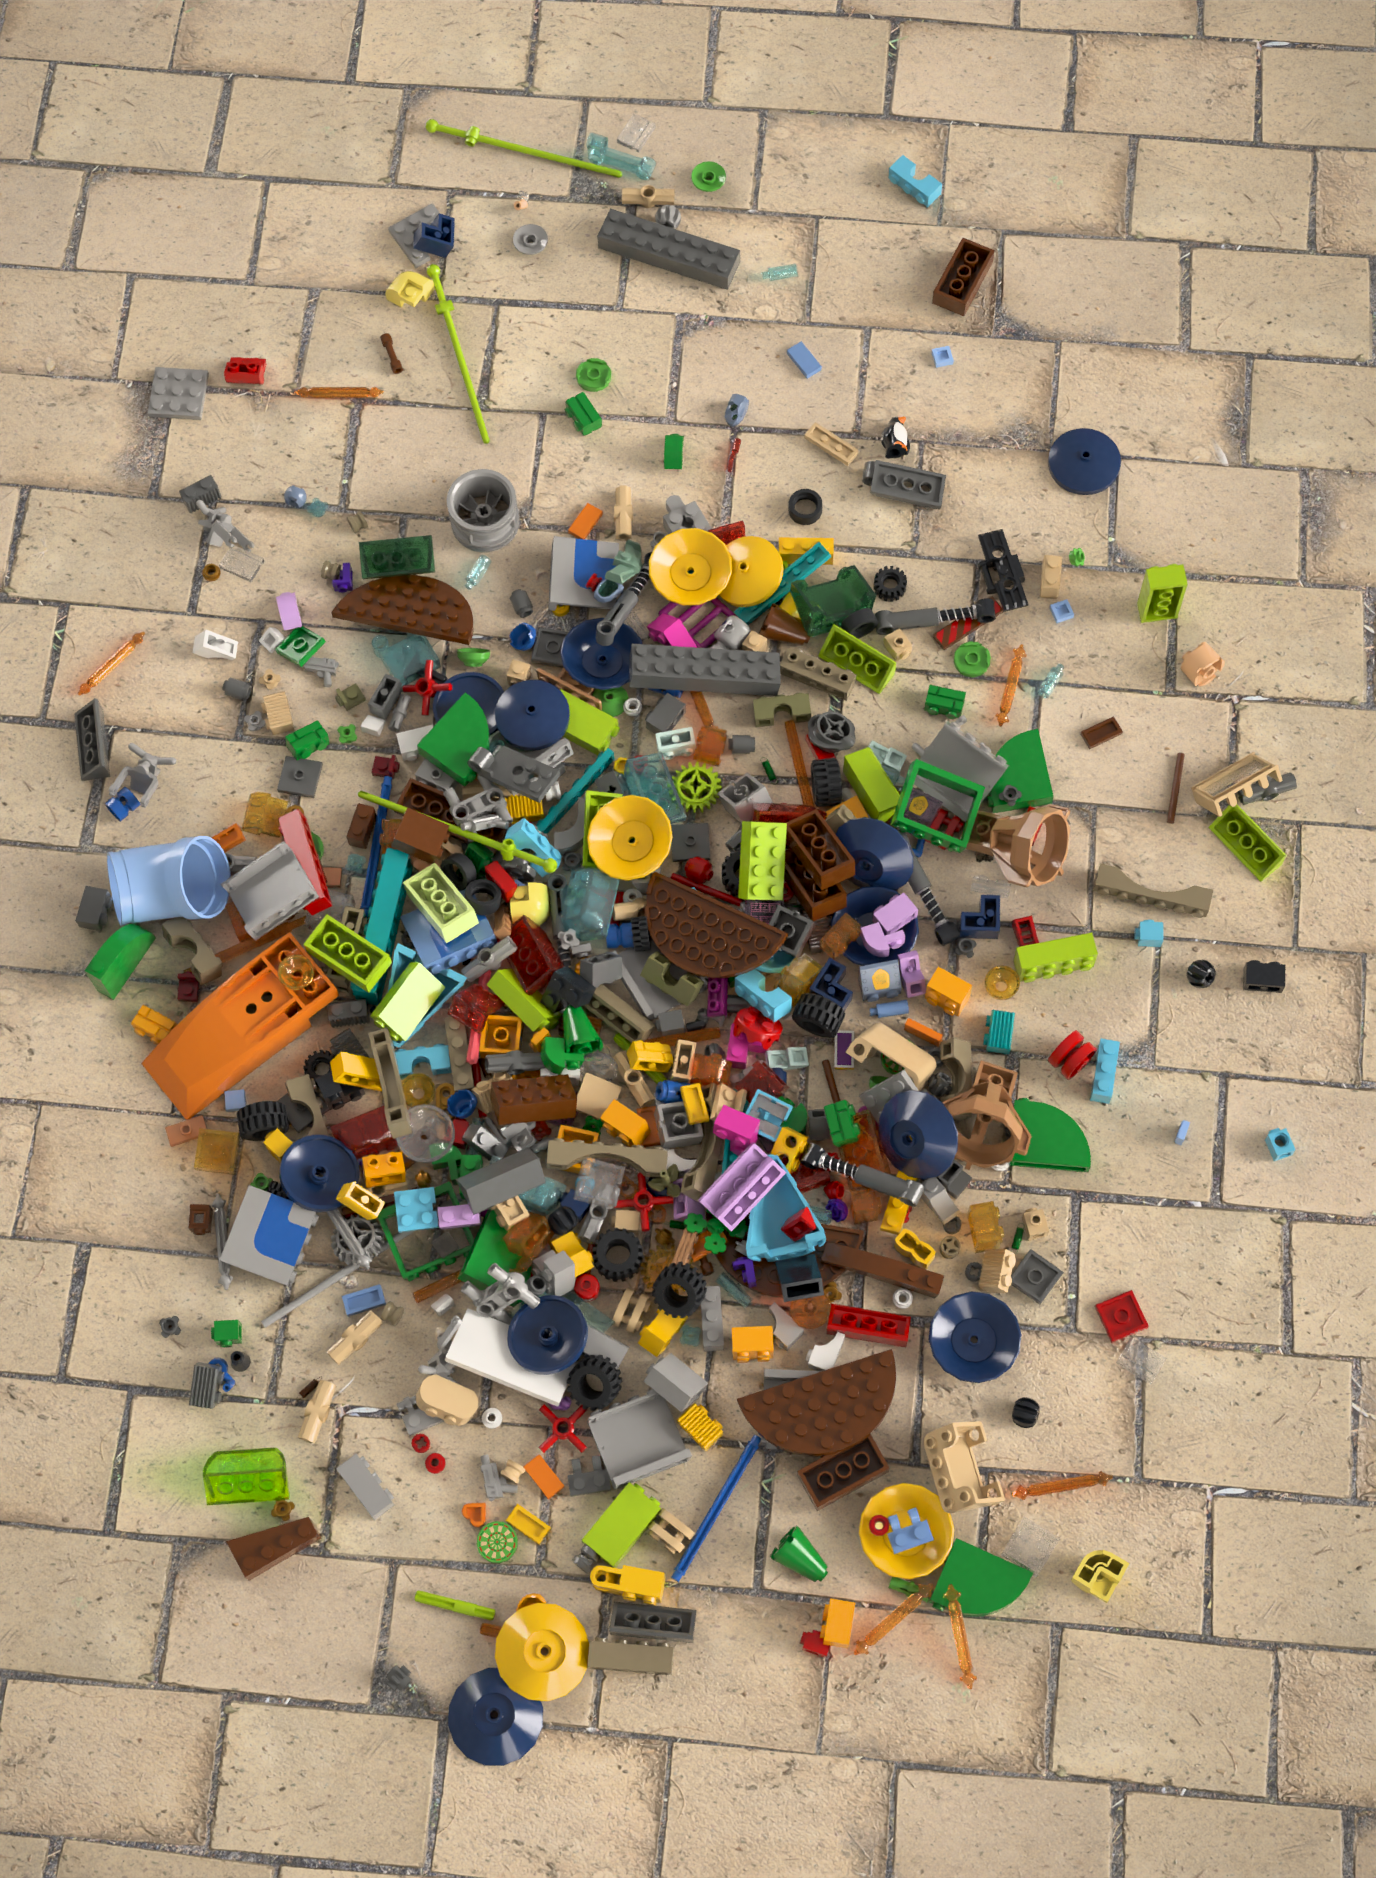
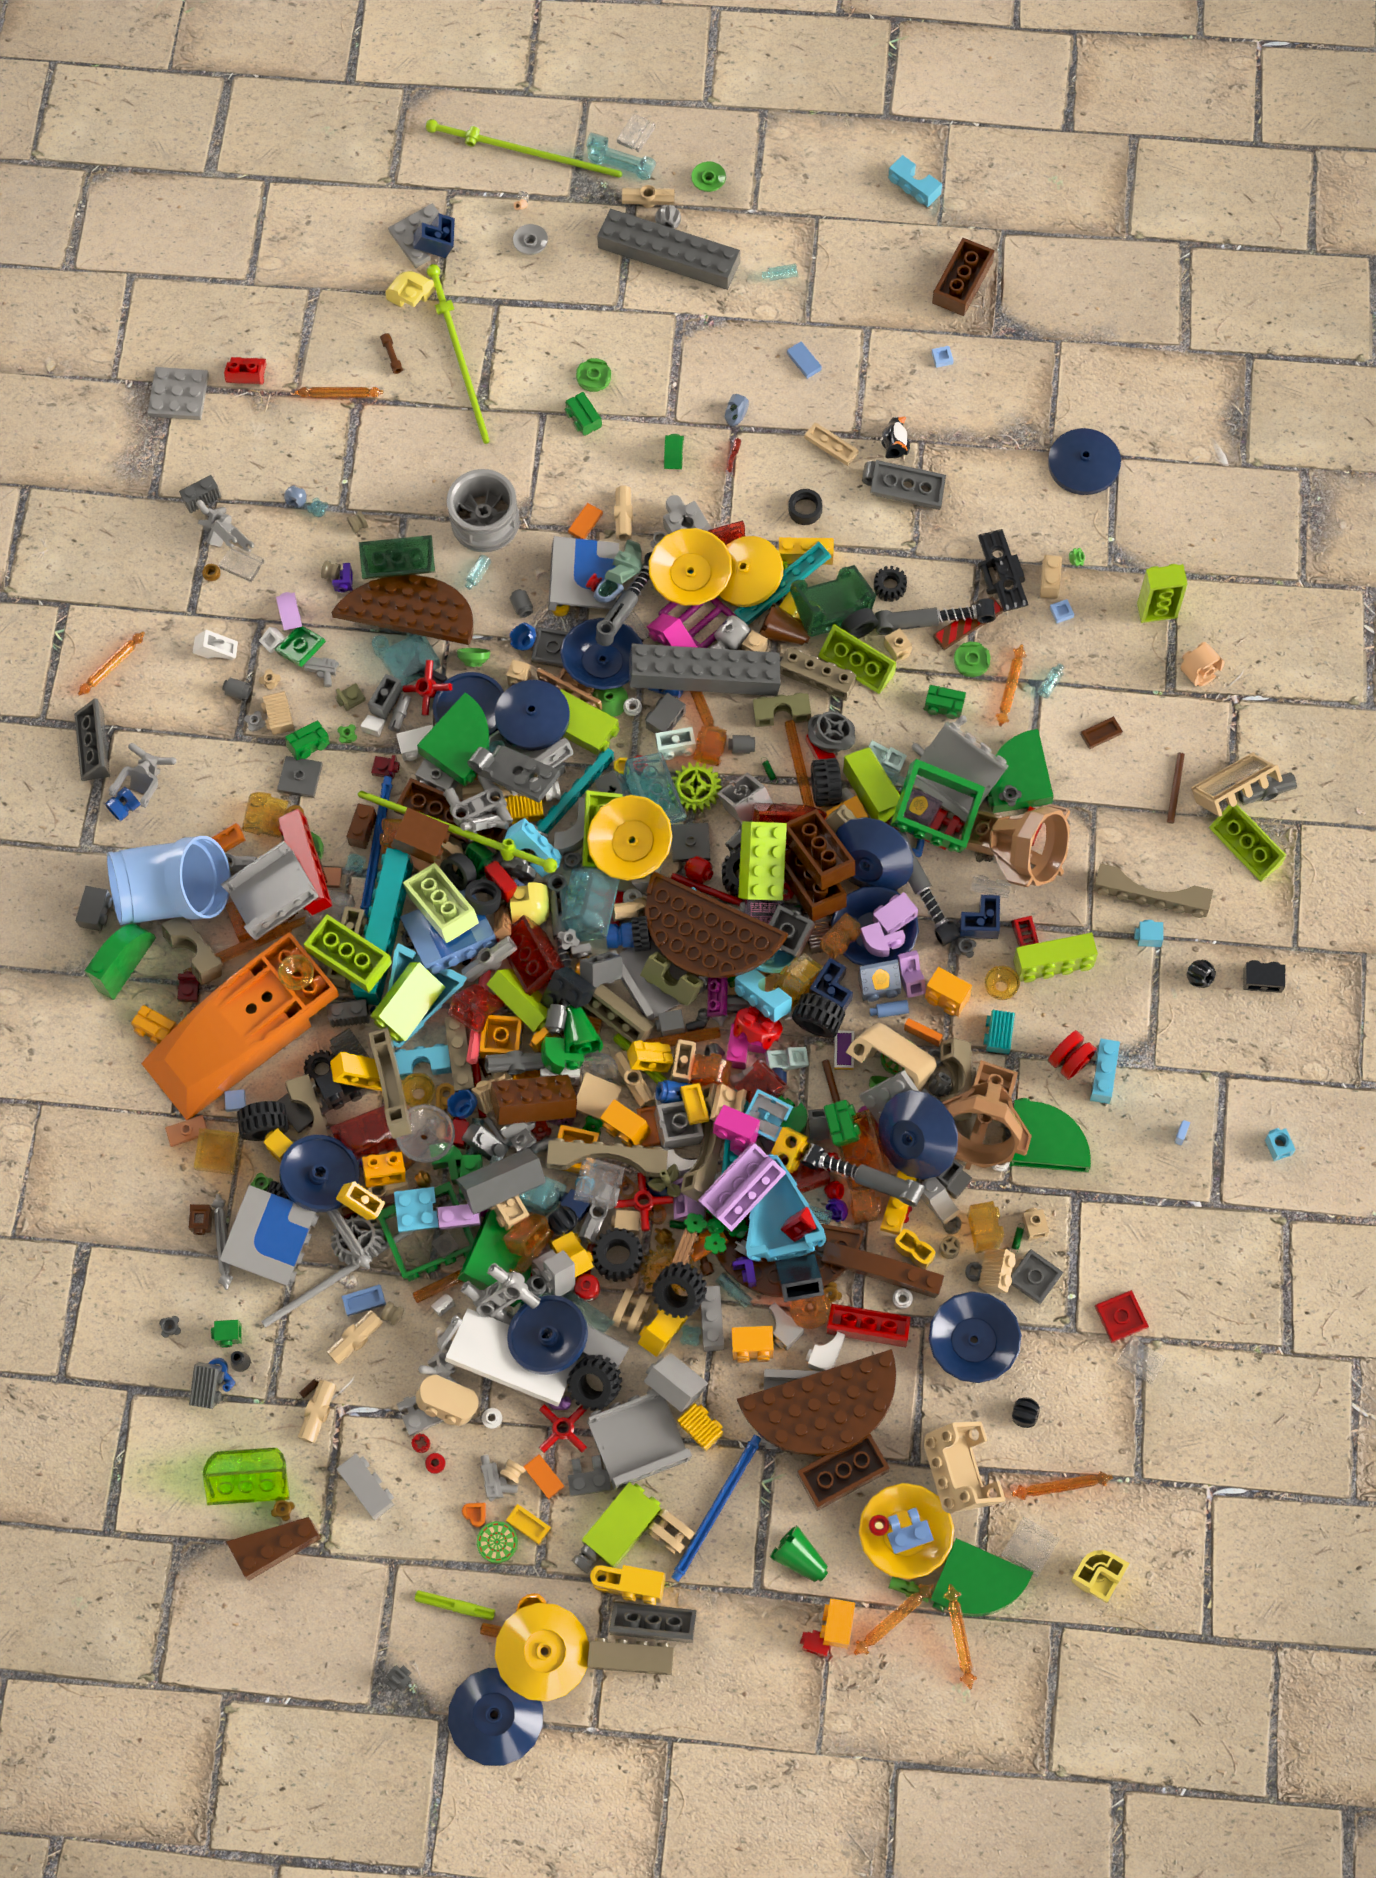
(556, 1018): none -> dark grey brick

